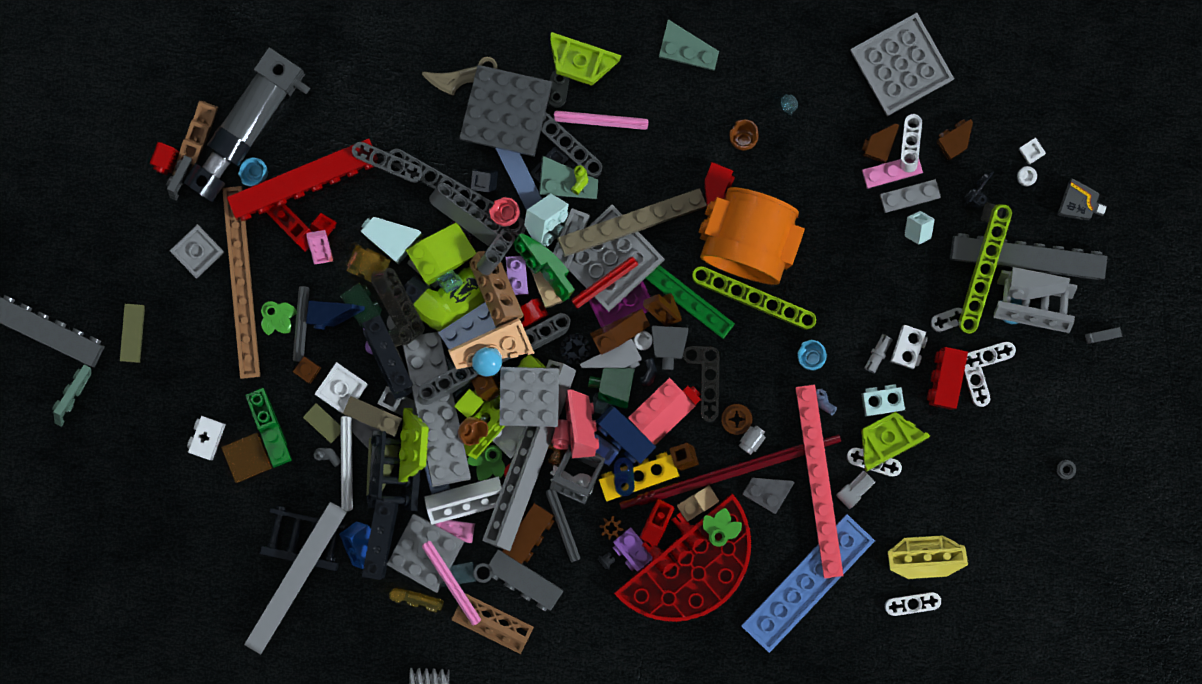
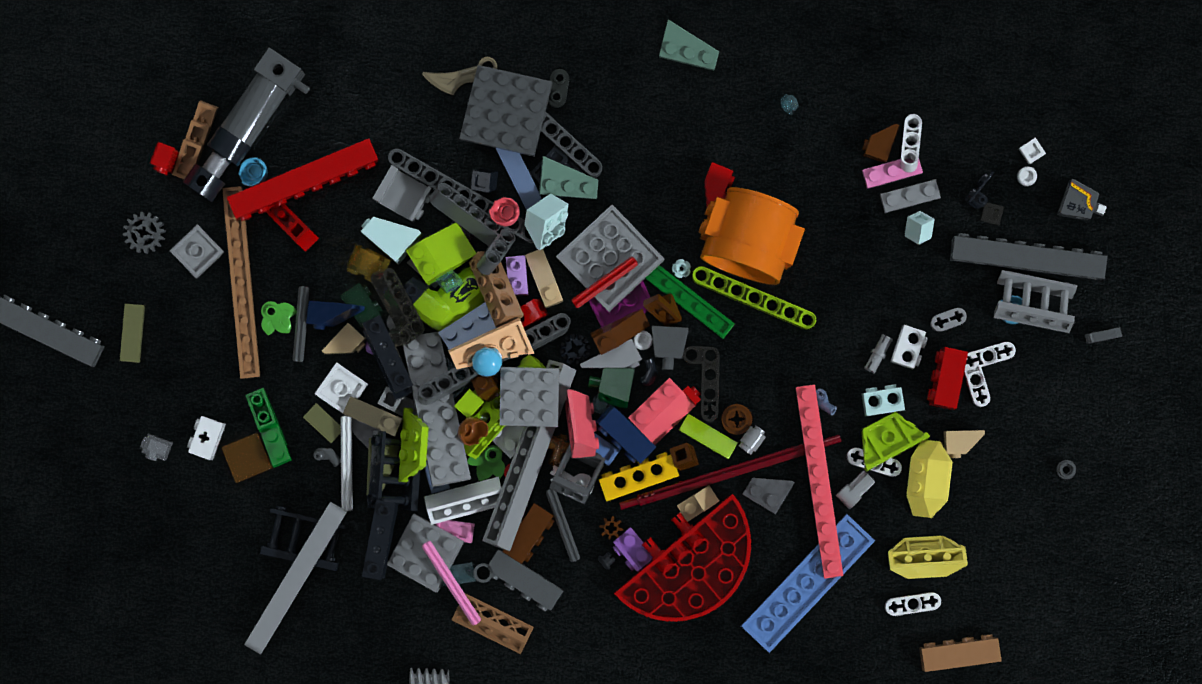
(66, 404): sand green wing -> none
(142, 240): none -> dark grey gear
(156, 447): none -> clear brick
(174, 182): dark grey wing -> none
(307, 370): reddish brown brick -> none
(319, 247): bright pink plate -> none
(323, 223): red plate -> none
(346, 341): none -> tan slope
(356, 542): blue slope -> none
(386, 164): dark grey beam -> none
(402, 194): none -> light grey panel
(416, 599): clear yellow hinge -> none
(541, 259): green slope -> none
(561, 435): coral cone -> none
(575, 221): light grey plate -> none
(581, 60): lime wing -> none
(581, 179): lime arm -> none
(602, 120): bright pink axle -> none
(624, 476): clear blue plate -> none
(631, 222): dark tan plate -> none
(657, 522): red brick -> none
(681, 273): none -> light aqua plate
(708, 436): none -> lime slope
(721, 524): bright green plate -> none
(744, 135): dark orange hair -> none
(812, 355): medium azure hair -> none
(902, 64): light grey plate -> none
(929, 479): none -> light yellow wedge
(957, 140): reddish brown slope -> none
(960, 654): none -> medium nougat brick
(961, 441): none -> tan slope
(985, 278): lime beam -> none
(1031, 284): light grey slope -> none

